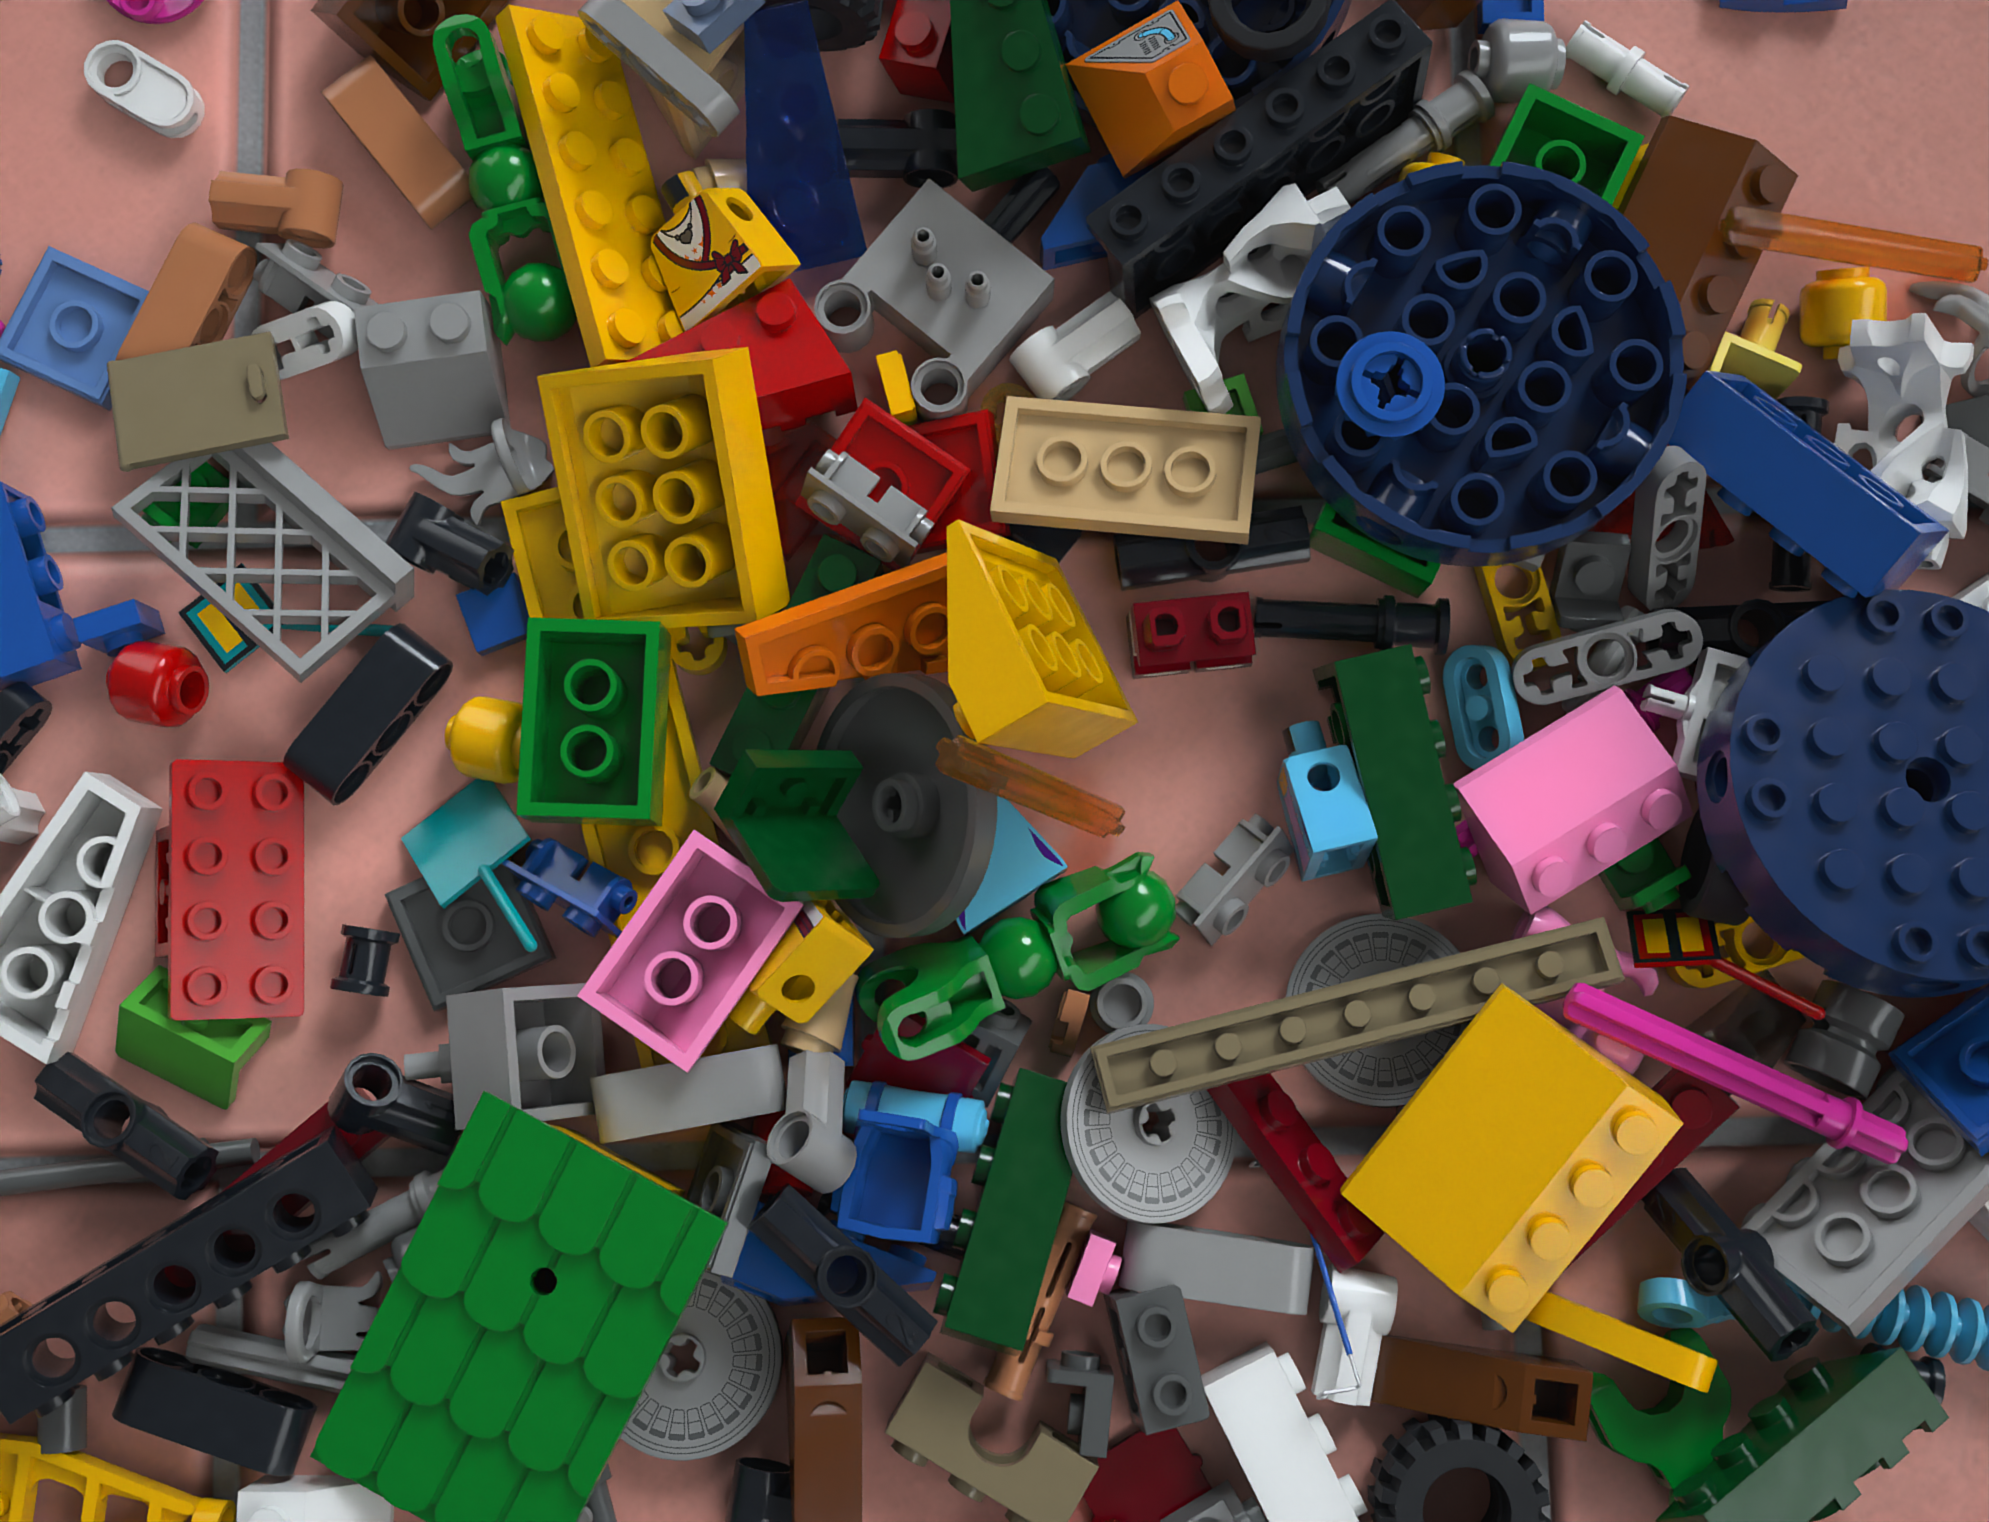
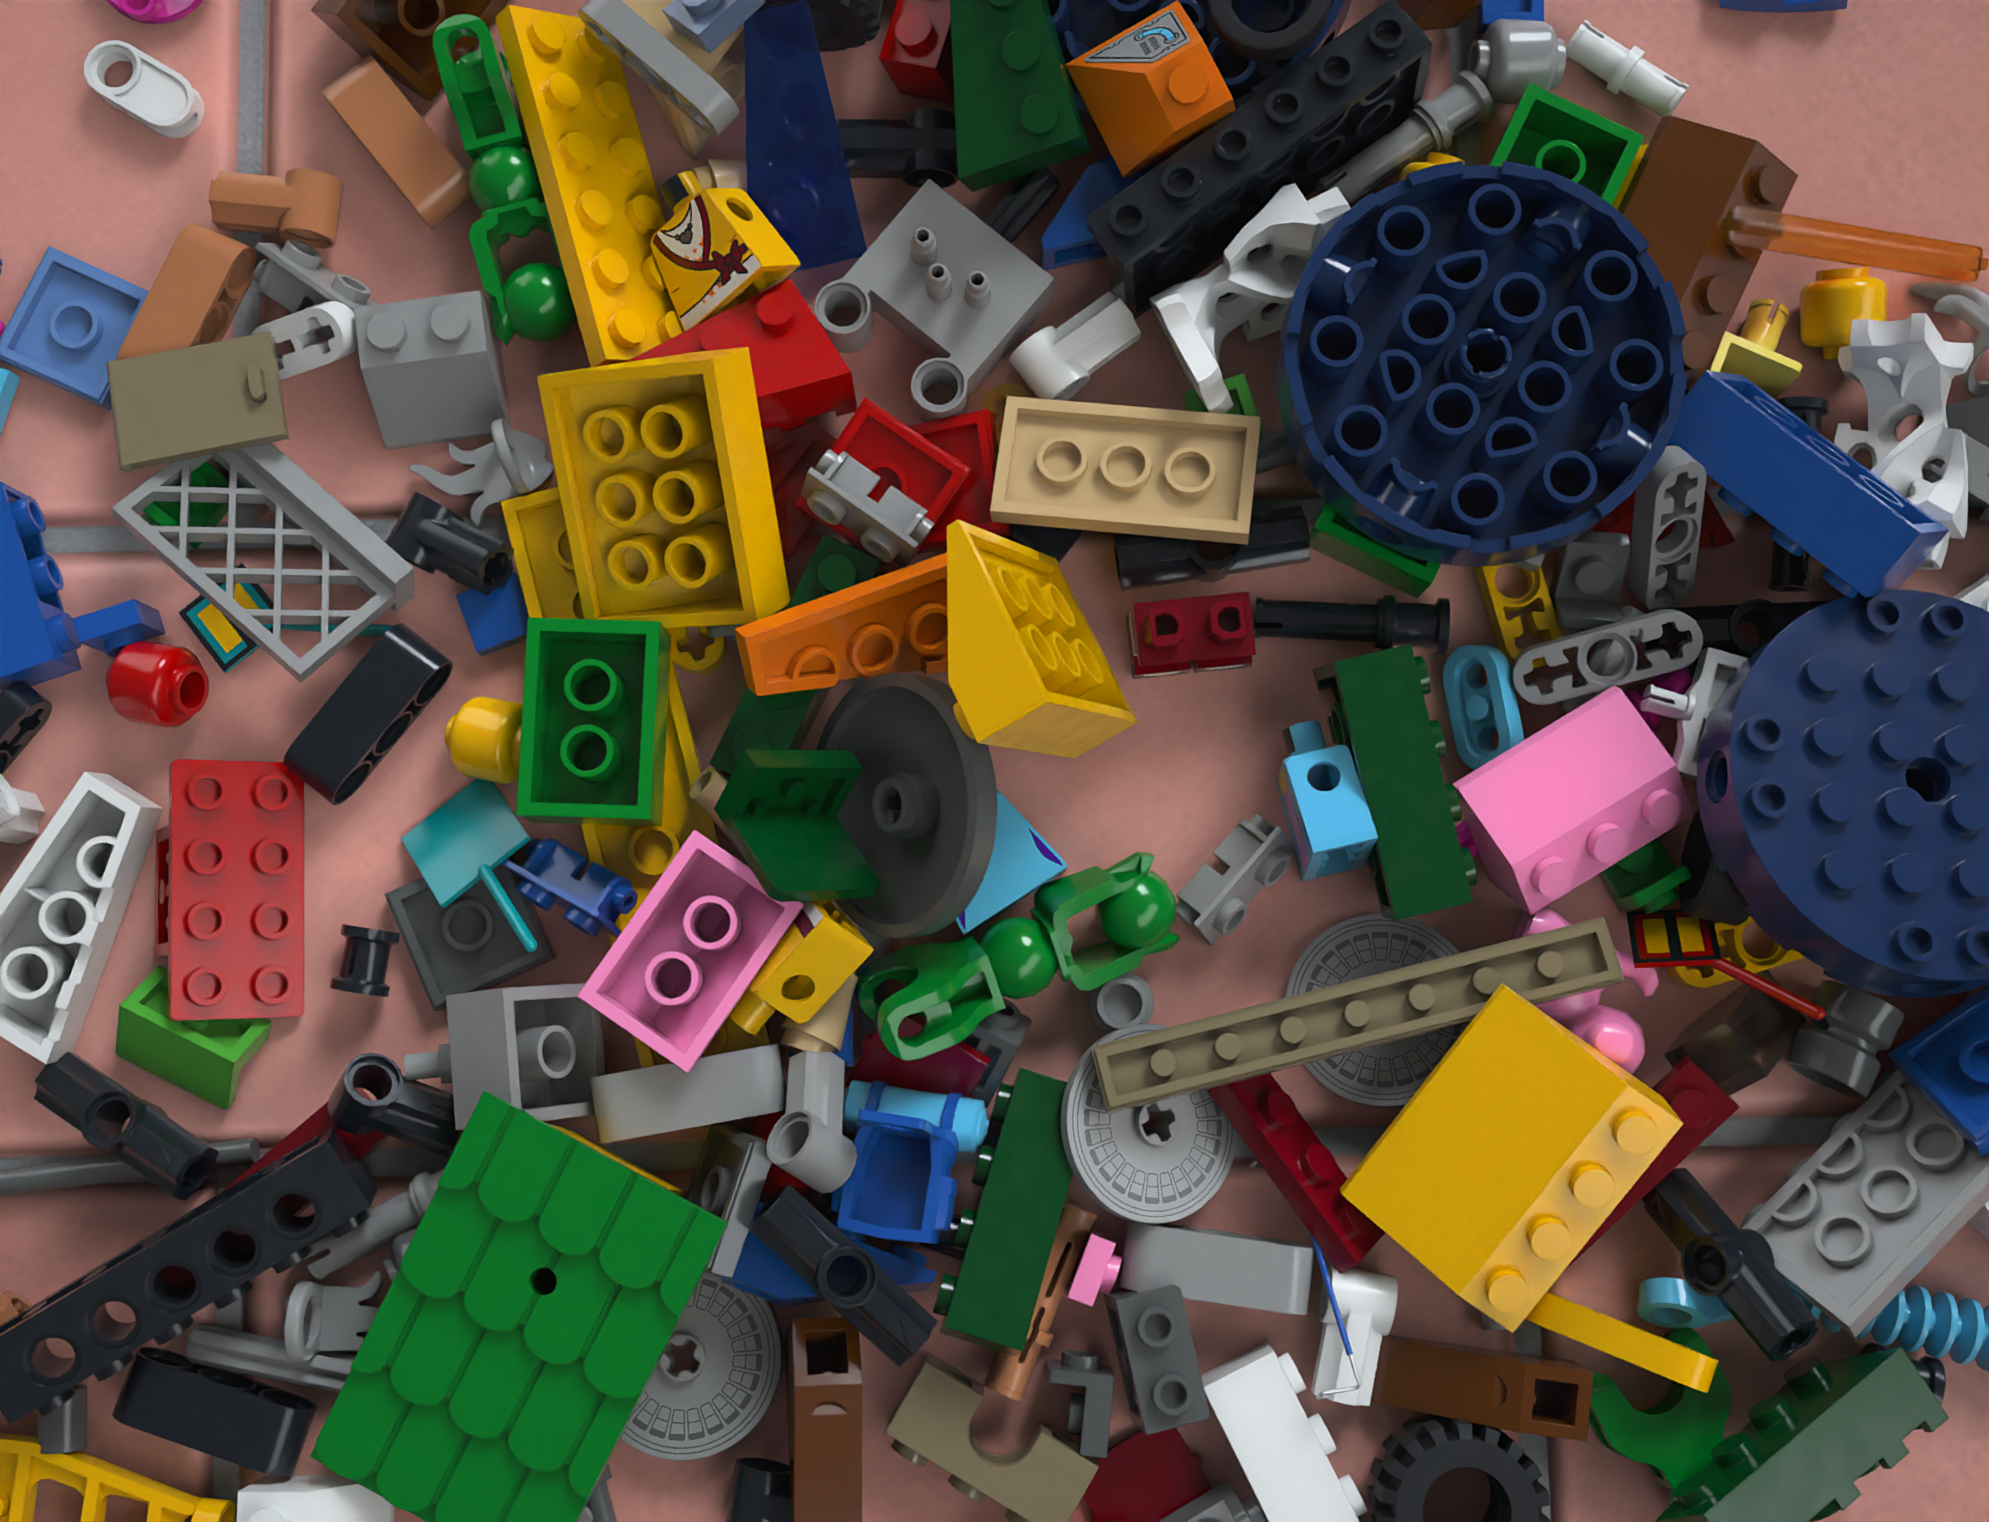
(896, 387): yellow tile -> none
(1028, 786): clear orange axle -> none
(1068, 1022): nougat tile -> none
(1419, 377): blue gear -> none
(1838, 1120): dark pink axle -> none

